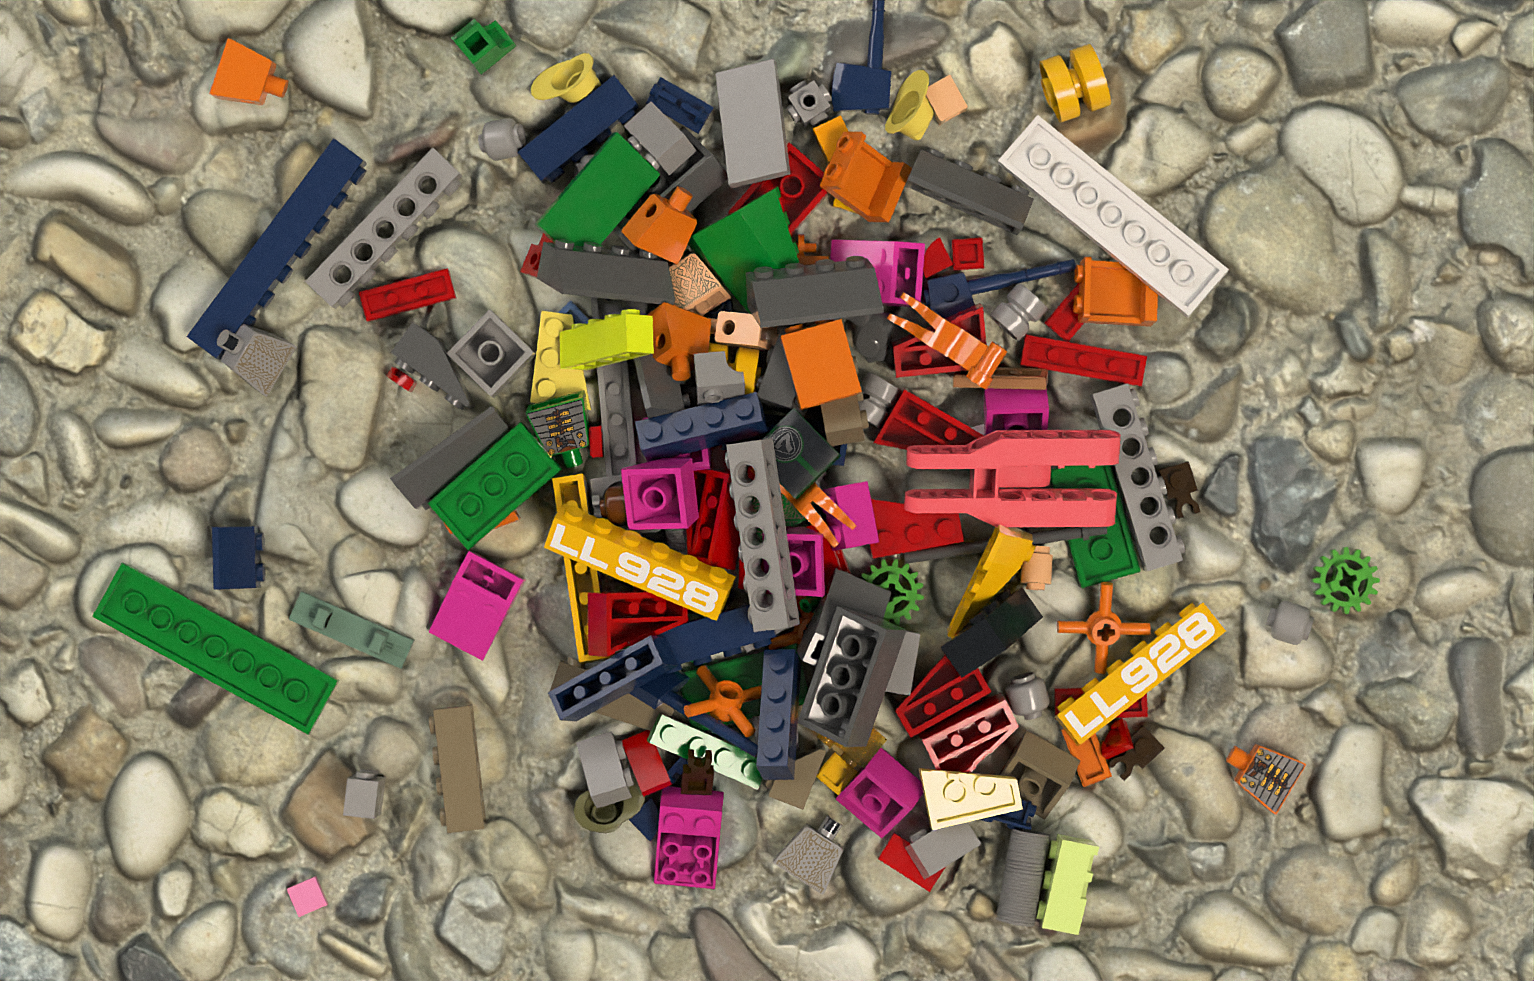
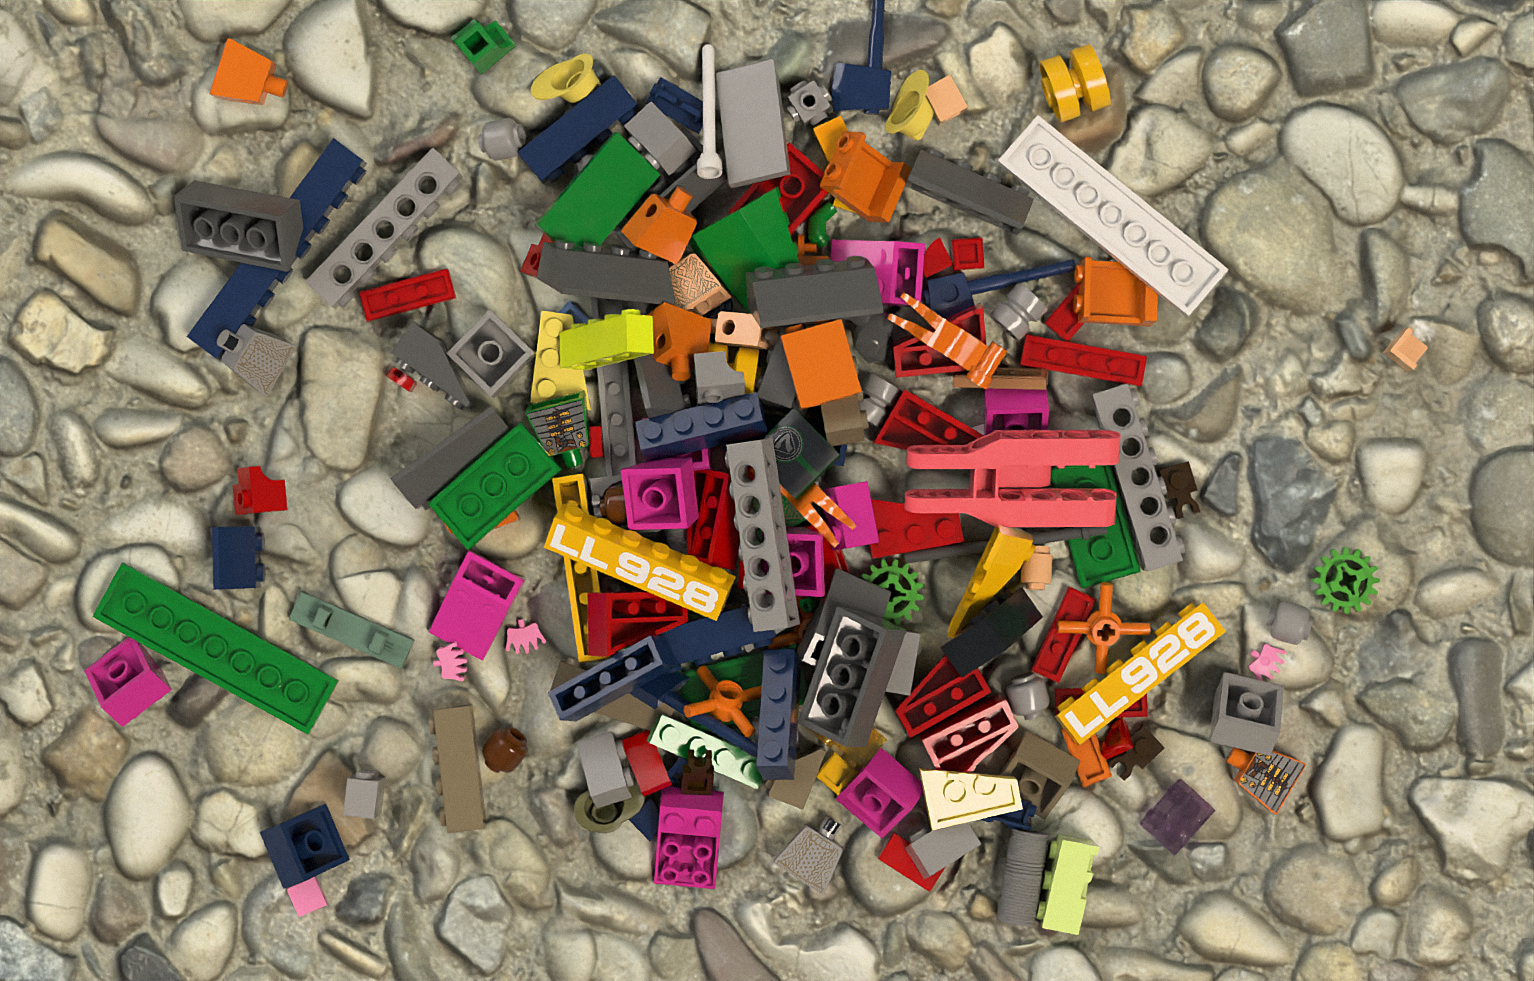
(127, 681): none -> dark pink slope
(239, 224): none -> dark grey slope
(258, 493): none -> red brick
(304, 846): none -> dark blue slope
(450, 662): none -> bright pink piece
(505, 750): none -> reddish brown head
(523, 635): none -> bright pink piece
(709, 164): none -> white piece
(817, 224): none -> green arm
(1059, 647): none -> red tile
(1177, 816): none -> clear purple bracket
(1247, 713): none -> light grey brick
(1265, 661): none -> bright pink piece
(1405, 349): none -> light nougat panel

